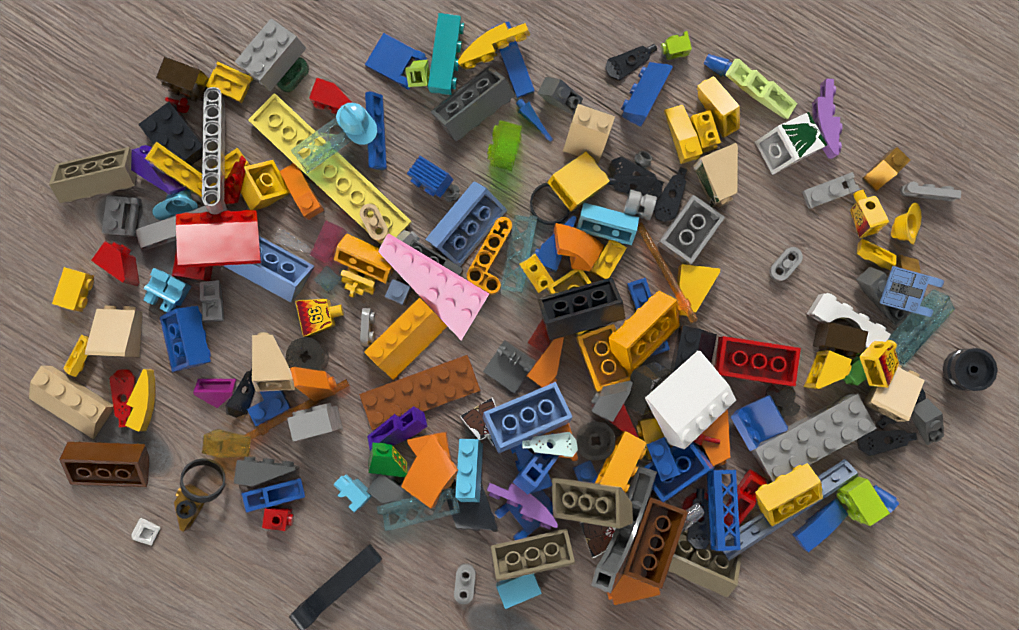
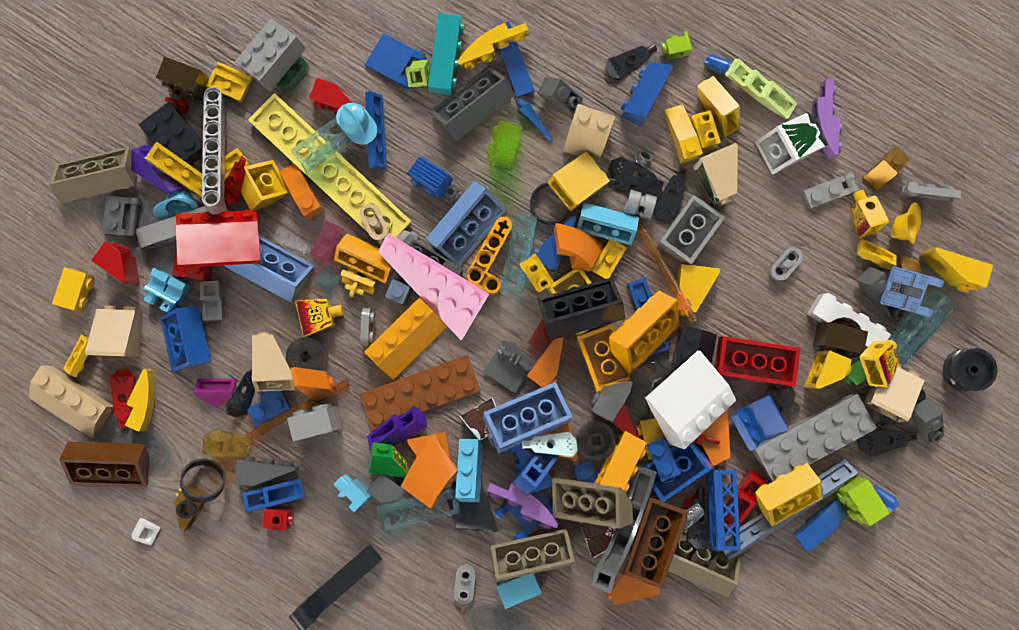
(958, 270): none -> yellow slope

